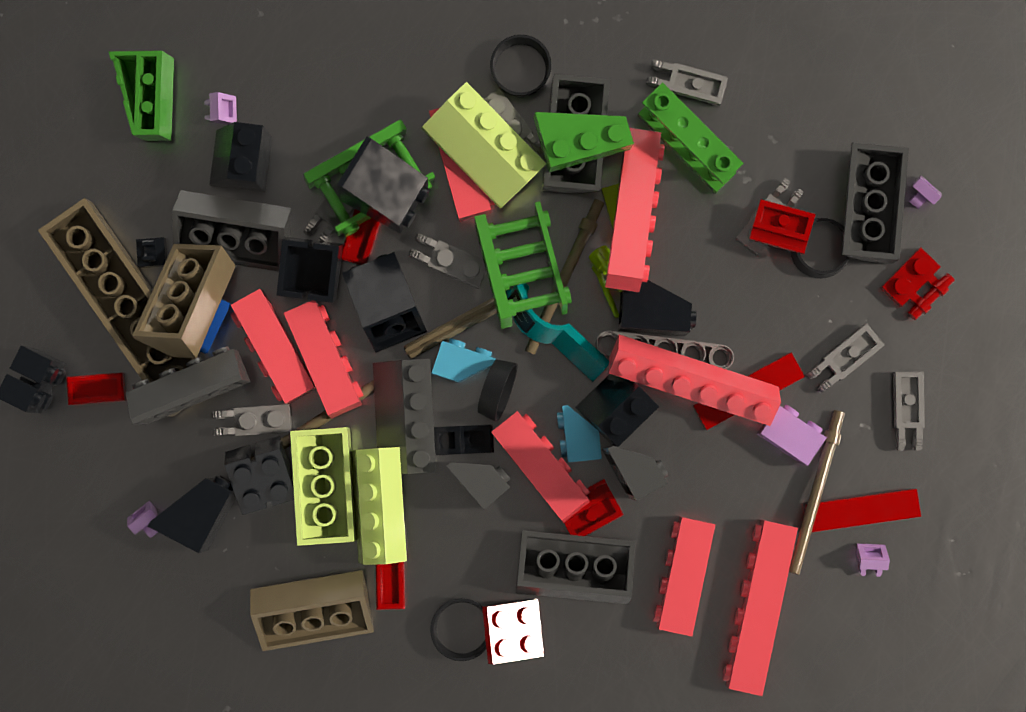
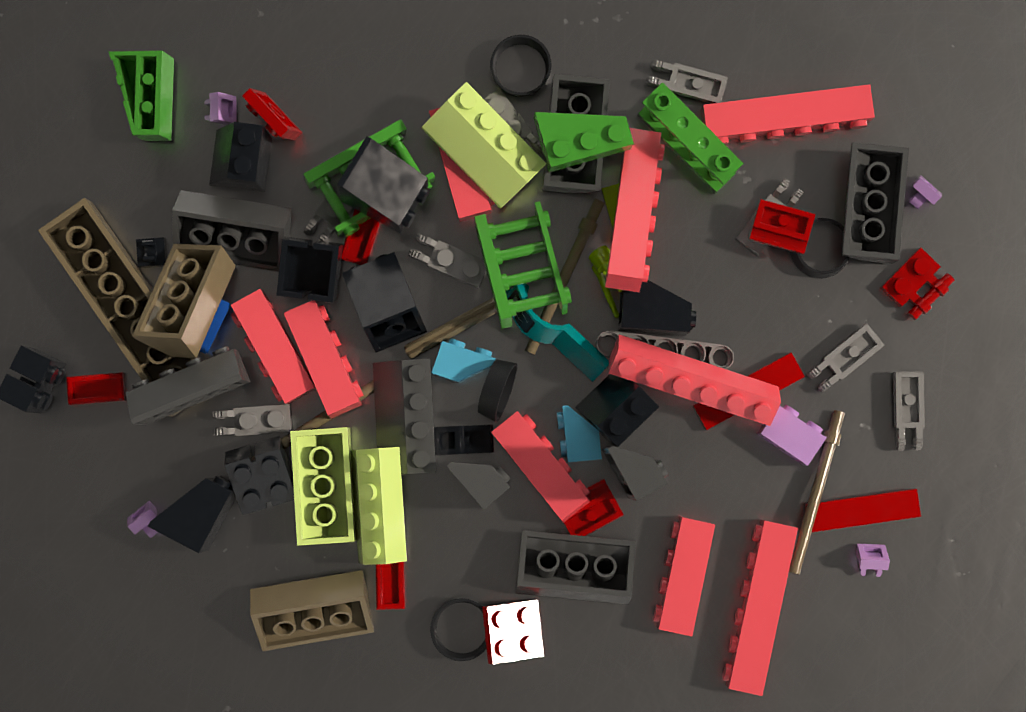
(277, 121): none -> red plate
(790, 113): none -> coral brick

